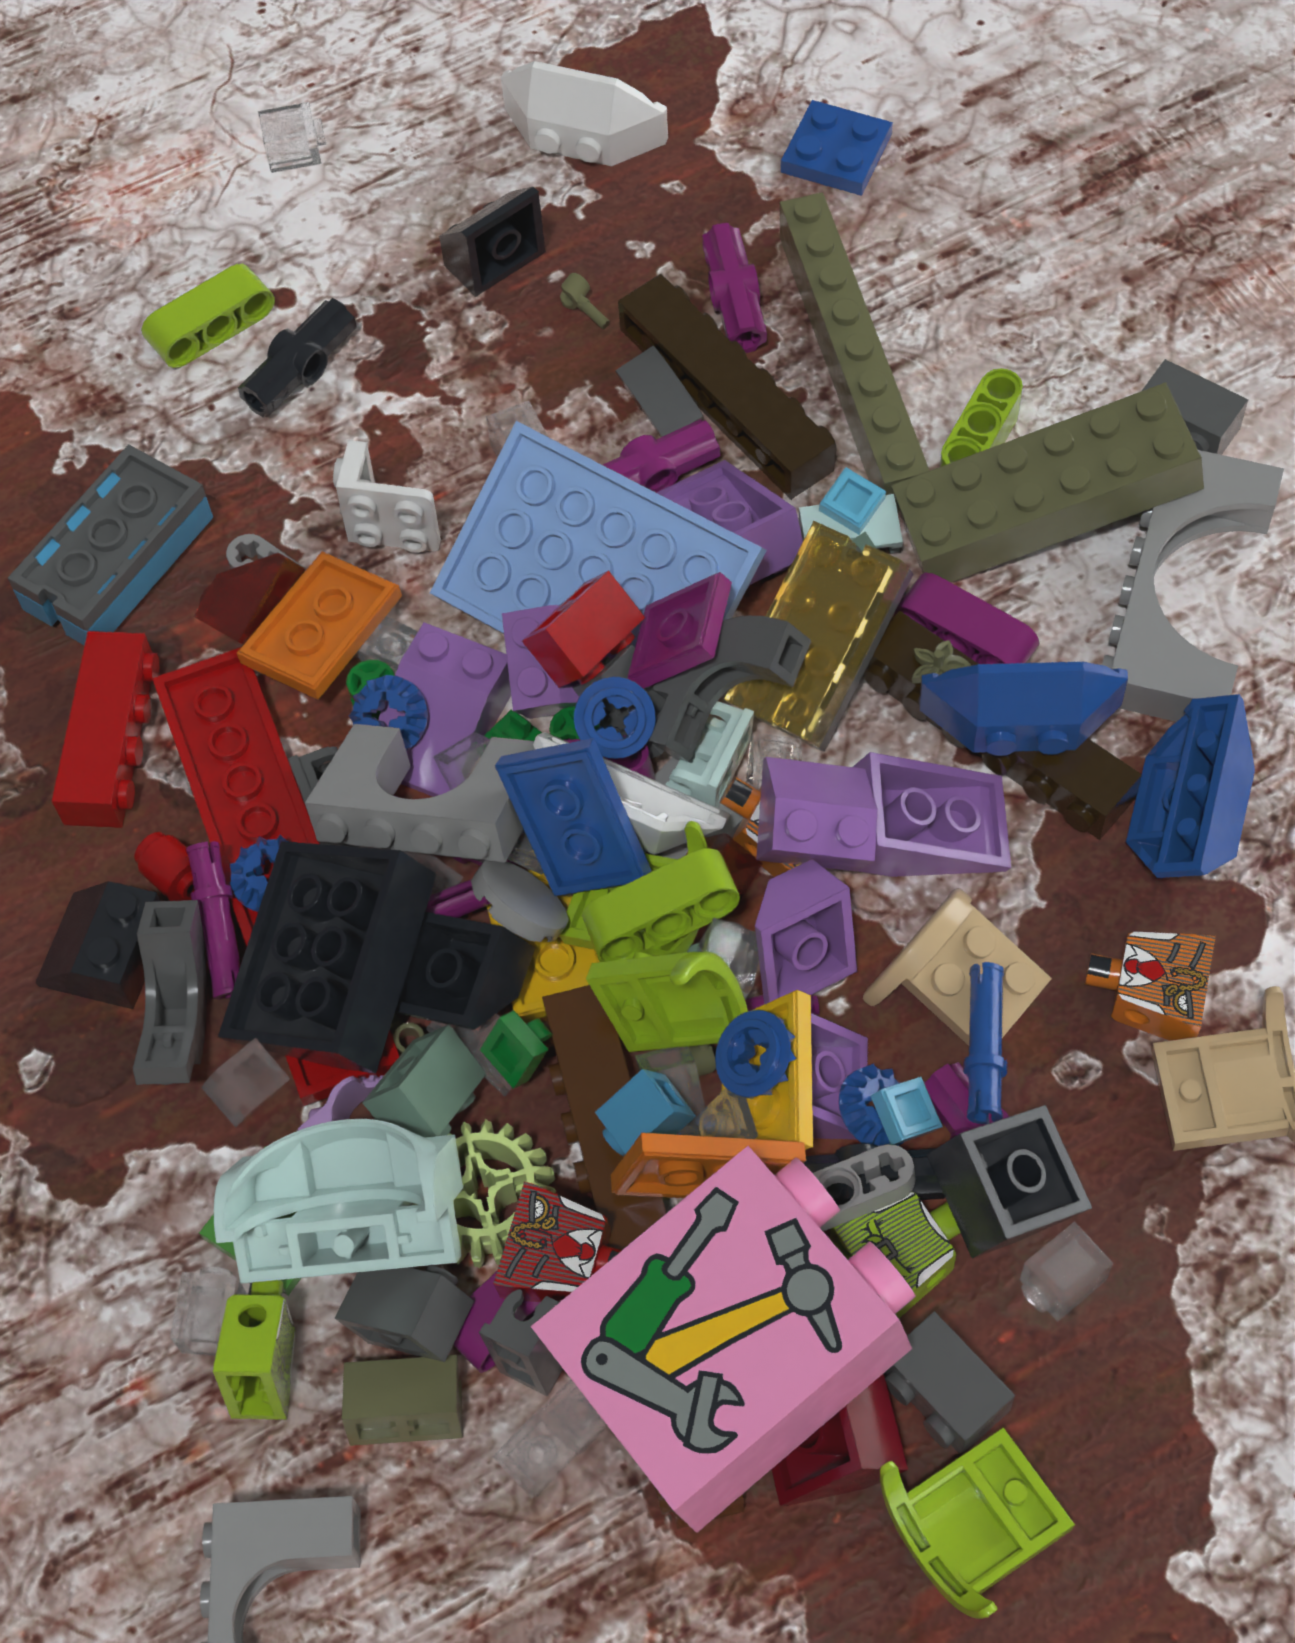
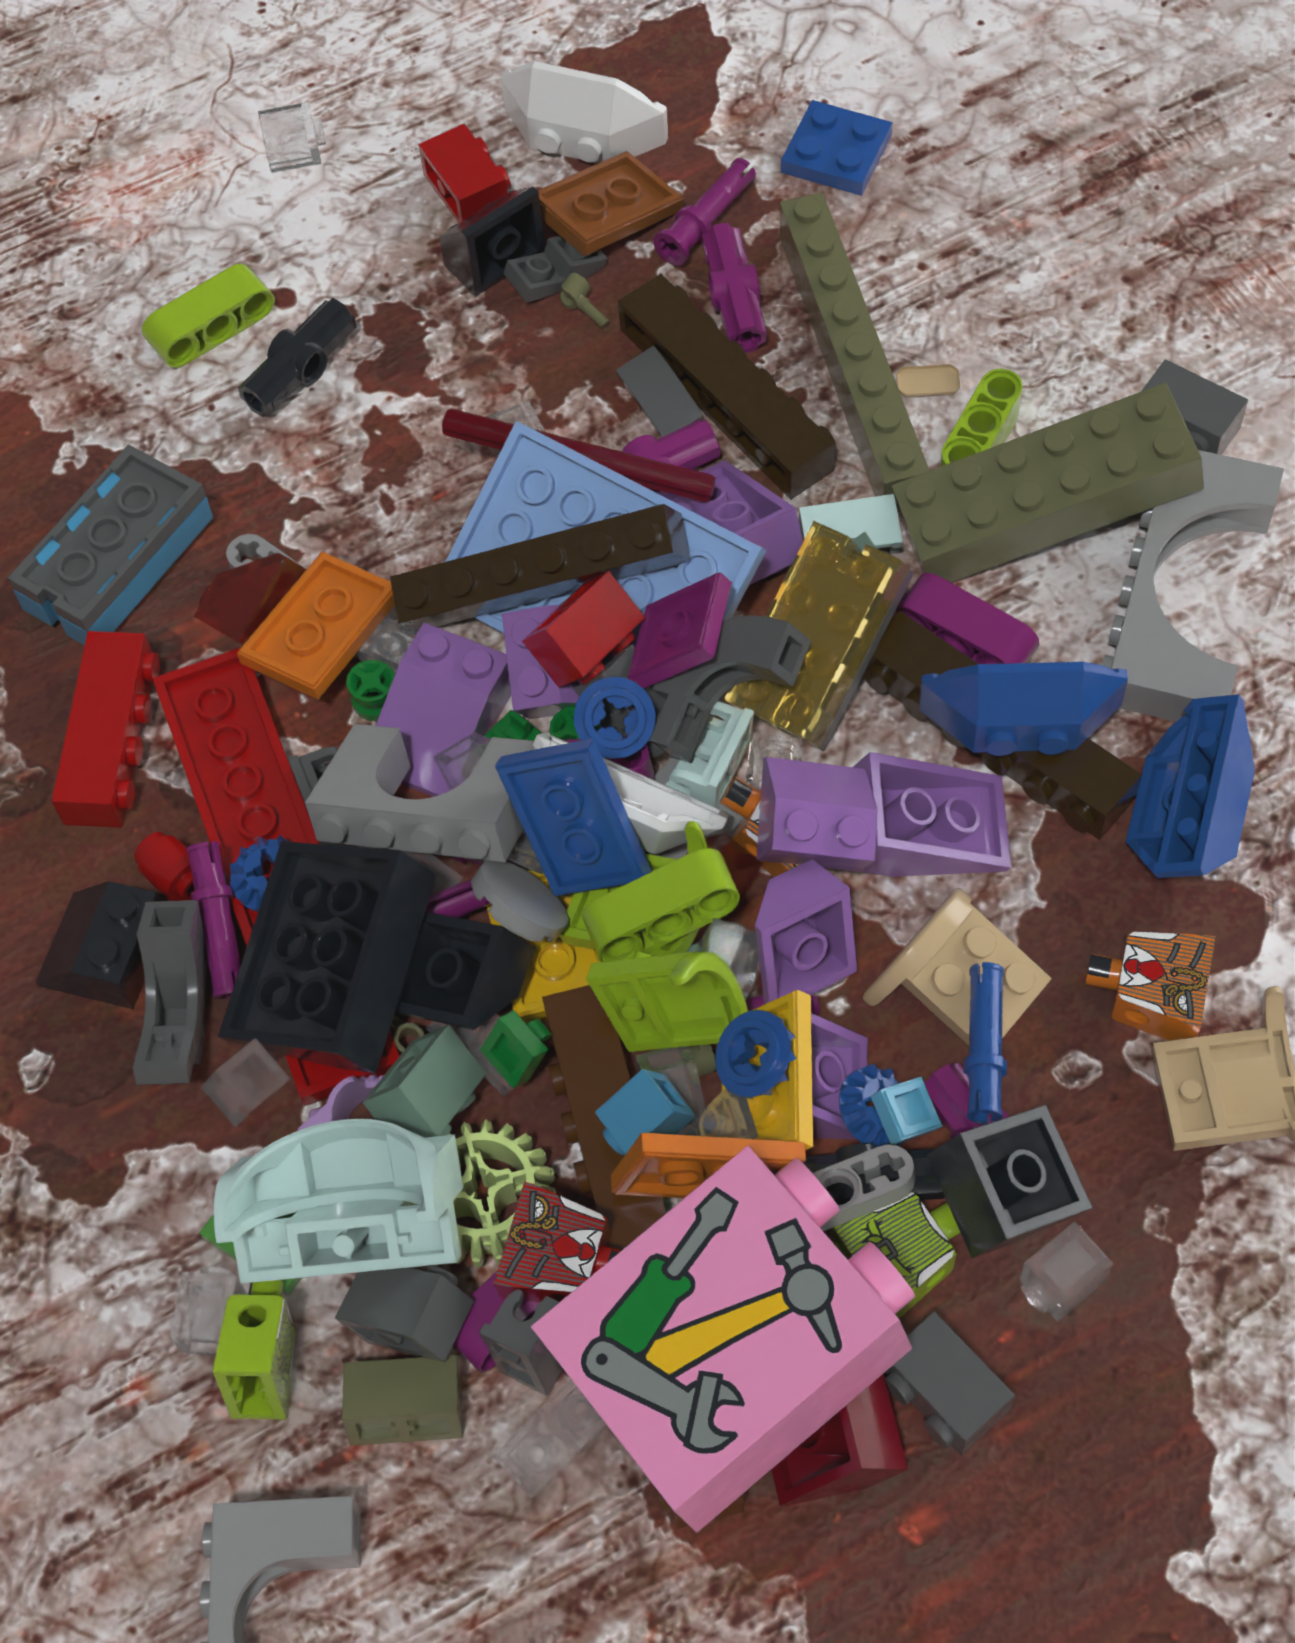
(382, 512): white bracket -> none
(401, 696): blue gear -> none
(462, 171): none -> red brick
(540, 567): none -> dark brown brick
(545, 272): none -> dark grey slope
(607, 203): none -> dark orange tile
(639, 469): none -> dark red axle
(695, 220): none -> magenta pin
(852, 500): medium azure tile -> none
(928, 380): none -> tan piece
(937, 662): olive plant -> none
(975, 1520): lime piece -> none

